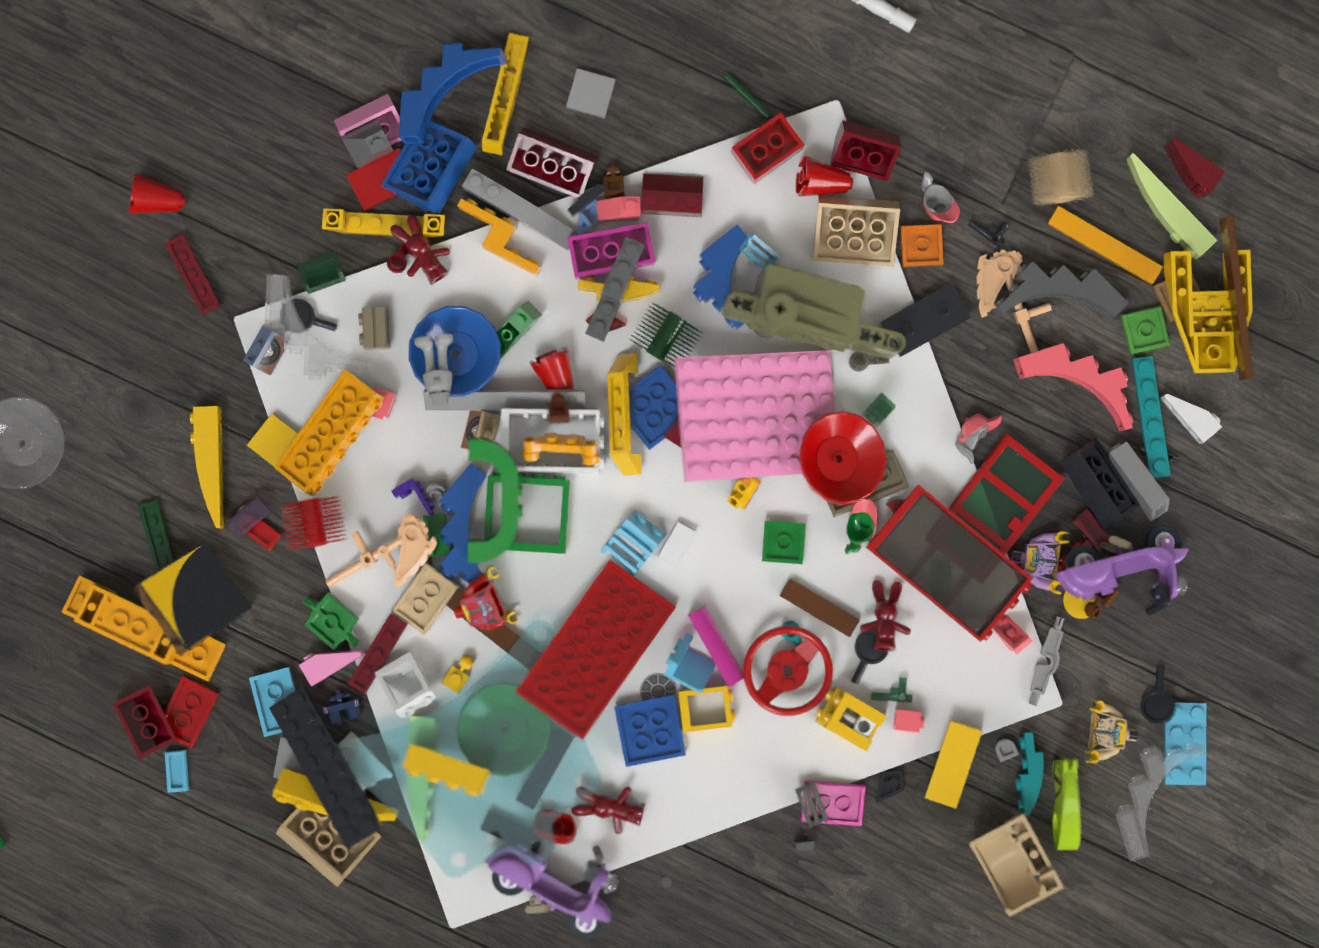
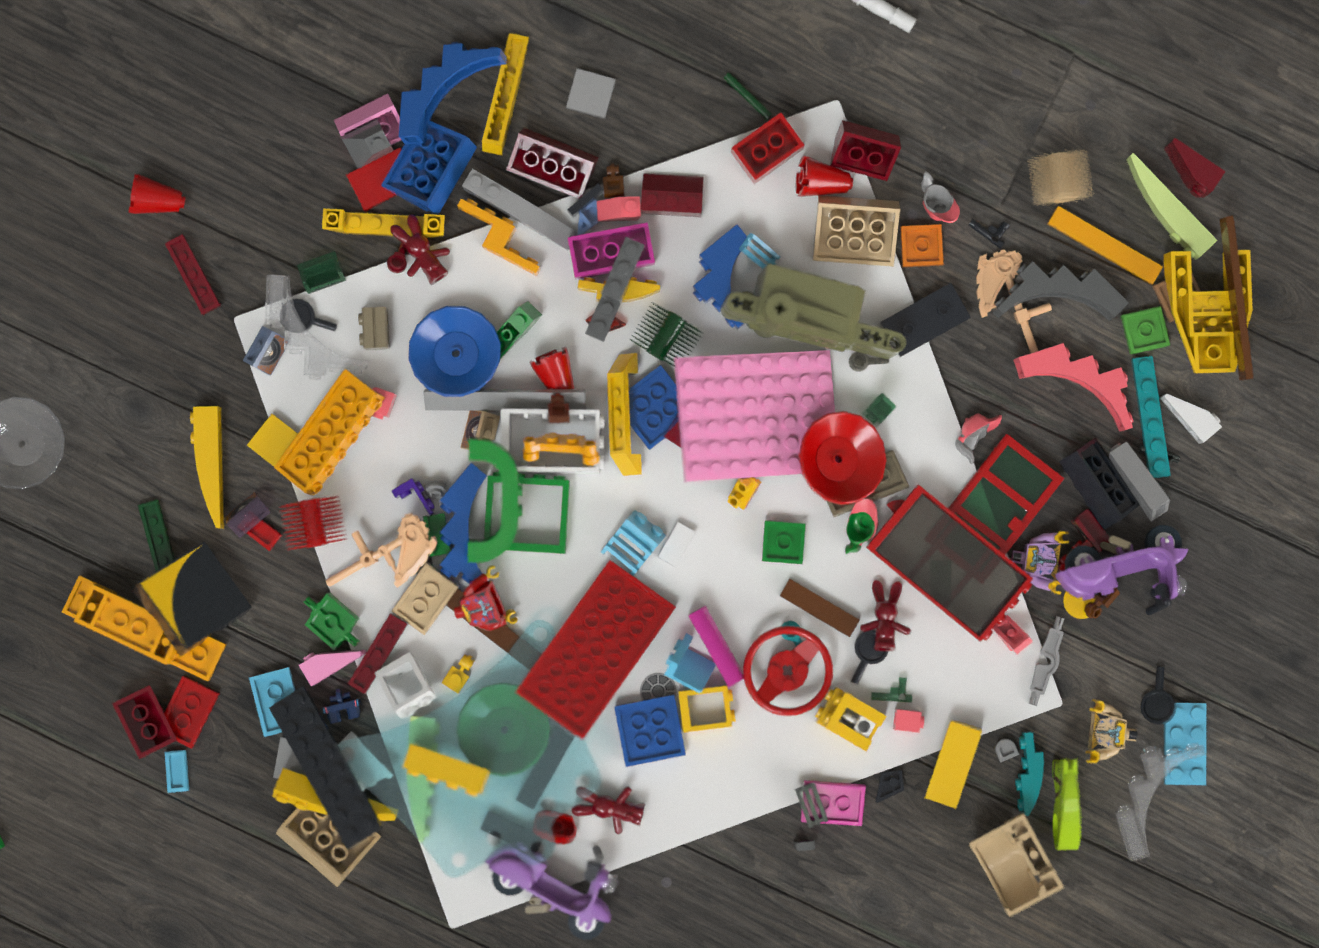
(436, 381): light grey piece -> none

